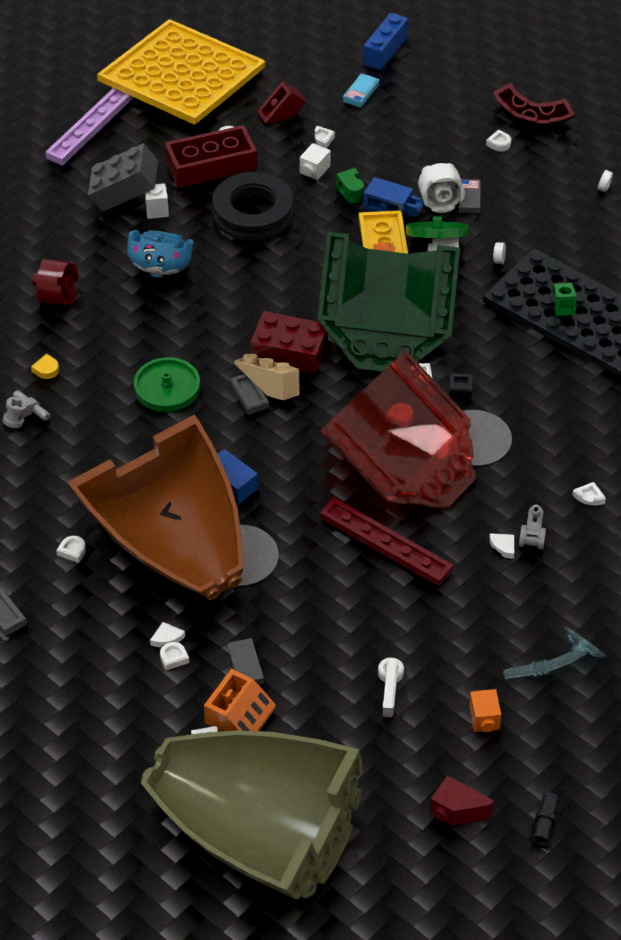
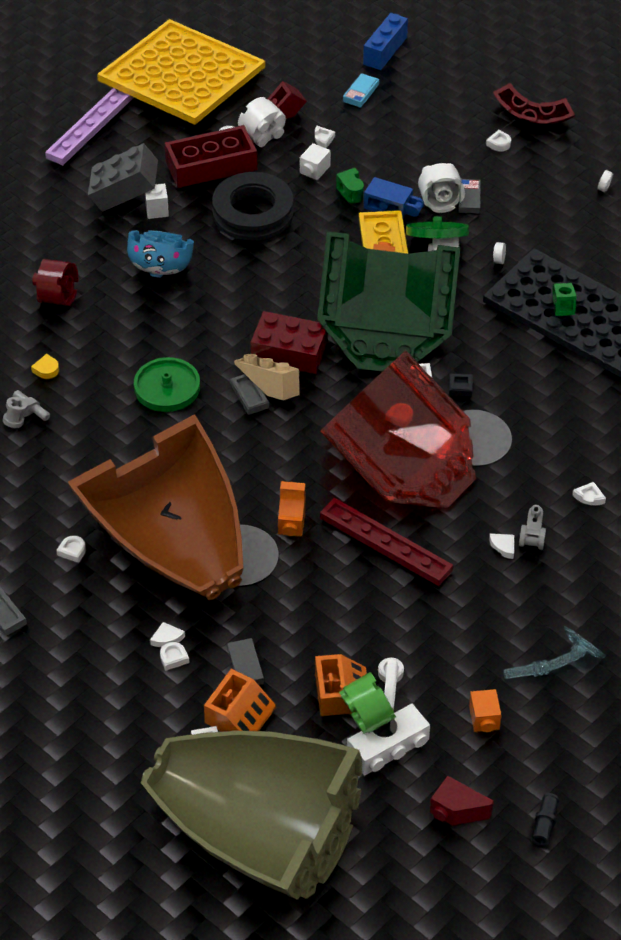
(241, 477): blue brick -> none
(262, 121): none -> white brick
(291, 509): none -> orange arch
(331, 676): none -> orange slope
(368, 702): none -> bright green brick
(408, 731): none -> white arch

